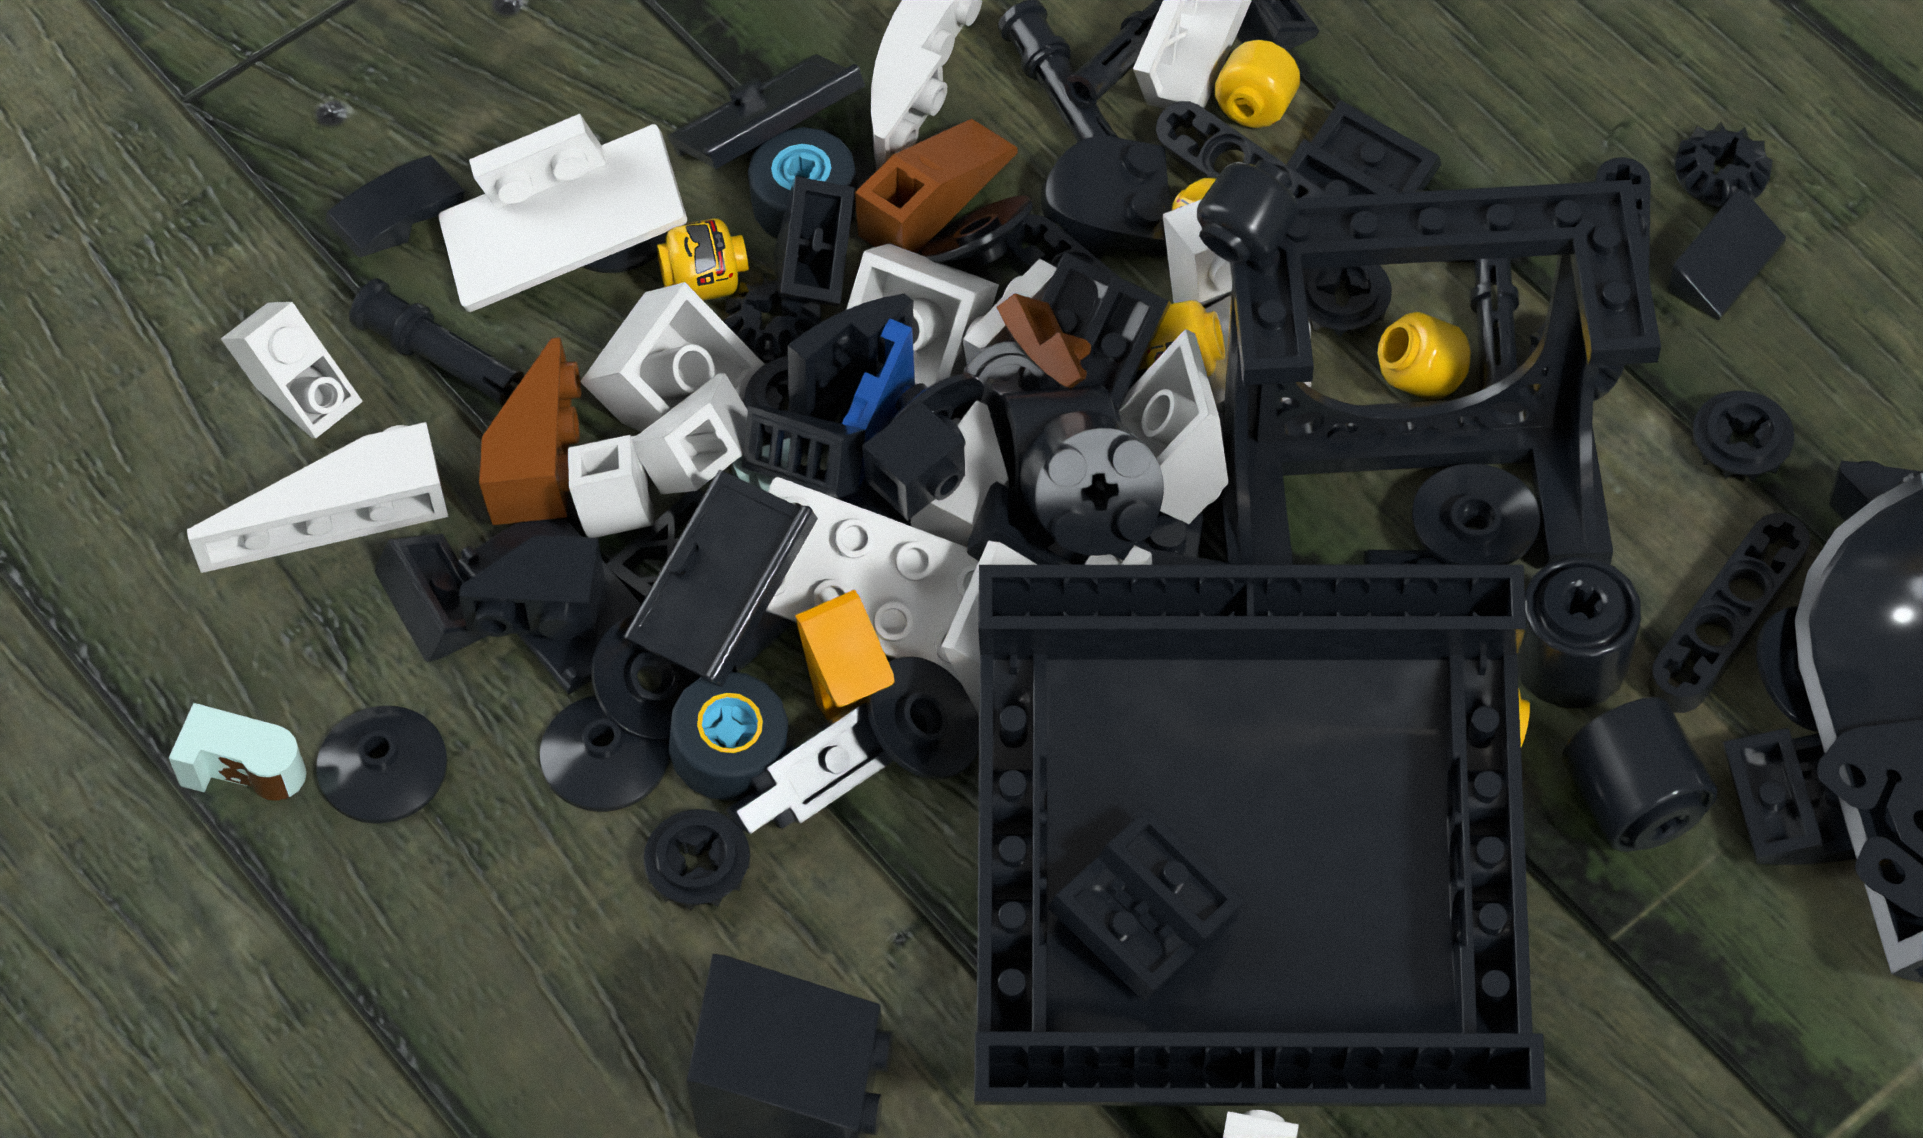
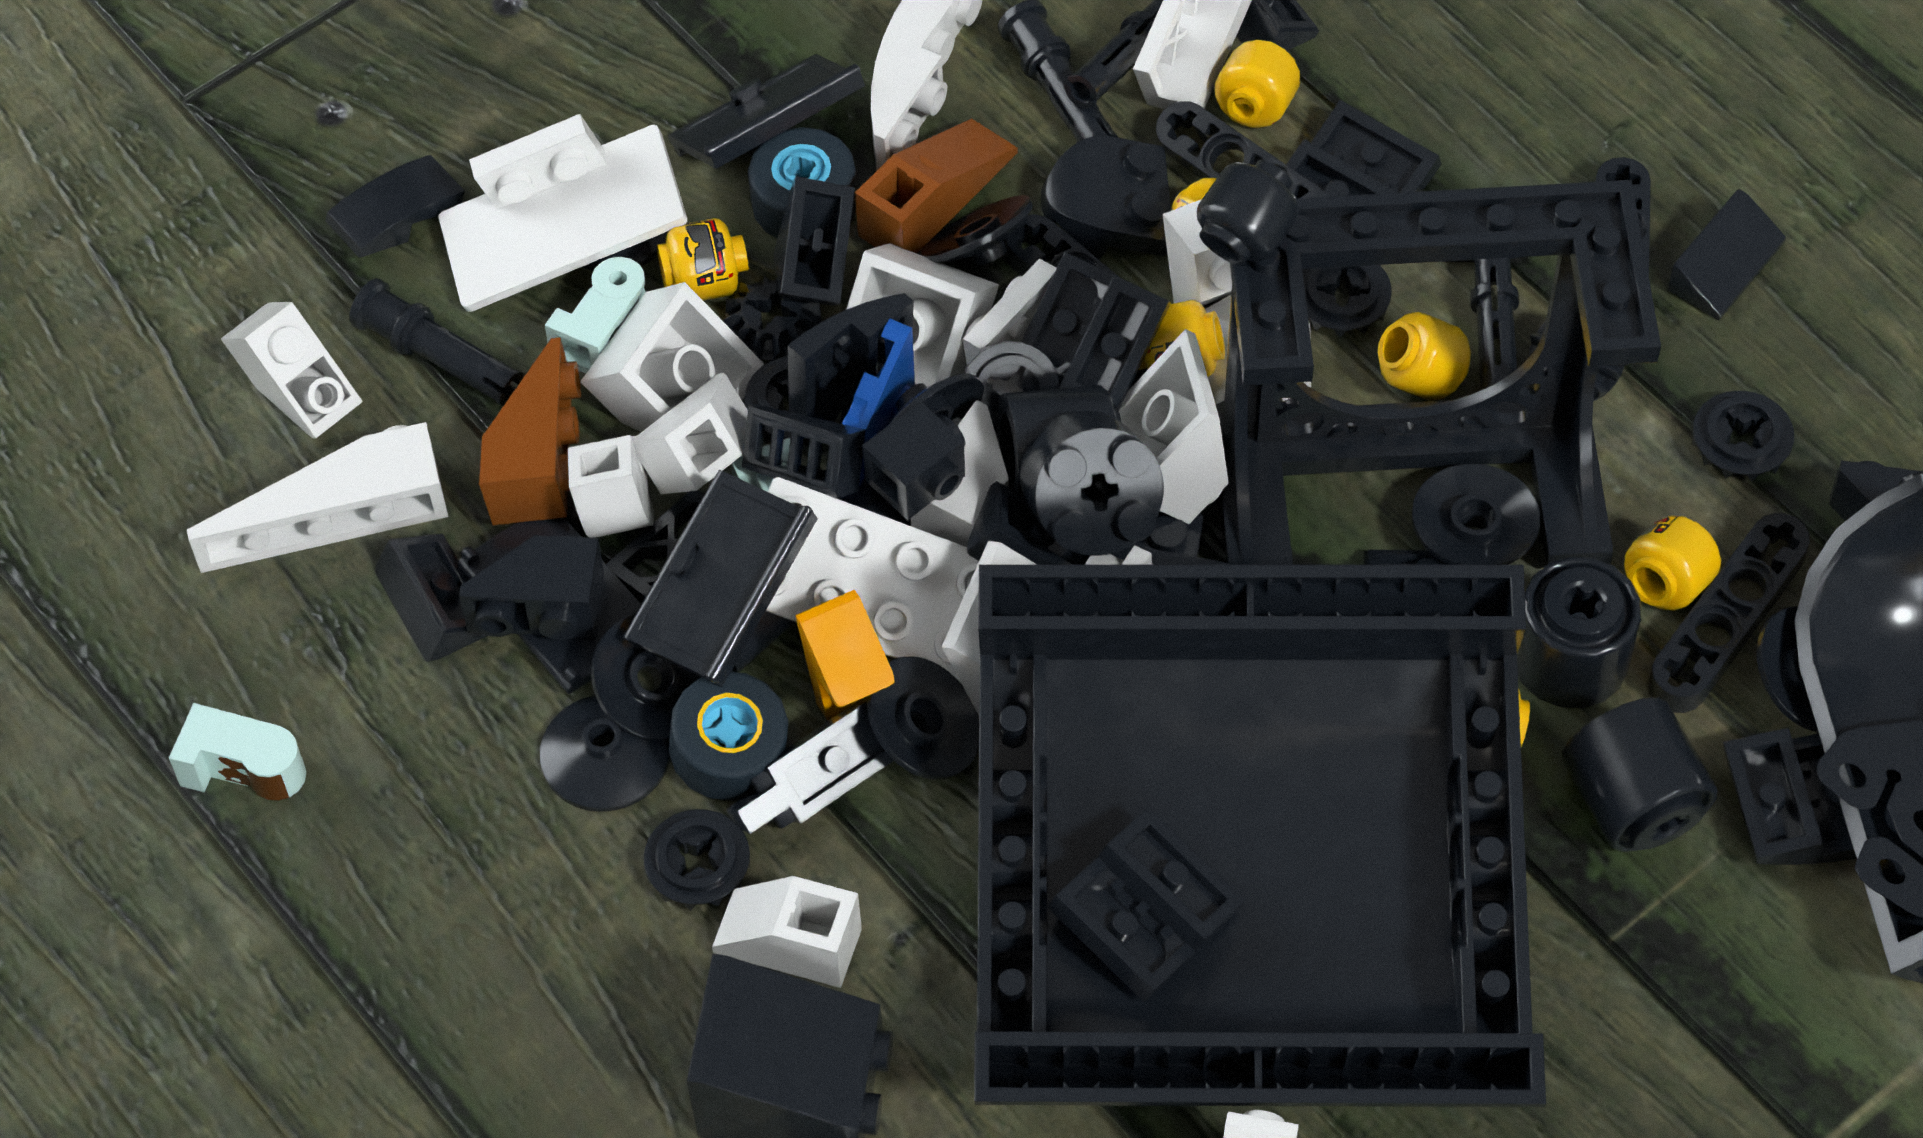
(386, 786): black dish -> none
(614, 293): none -> light aqua leg
(792, 928): none -> white slope
(1042, 339): dark orange slope -> none
(1672, 562): none -> yellow head
(1696, 166): black gear -> none

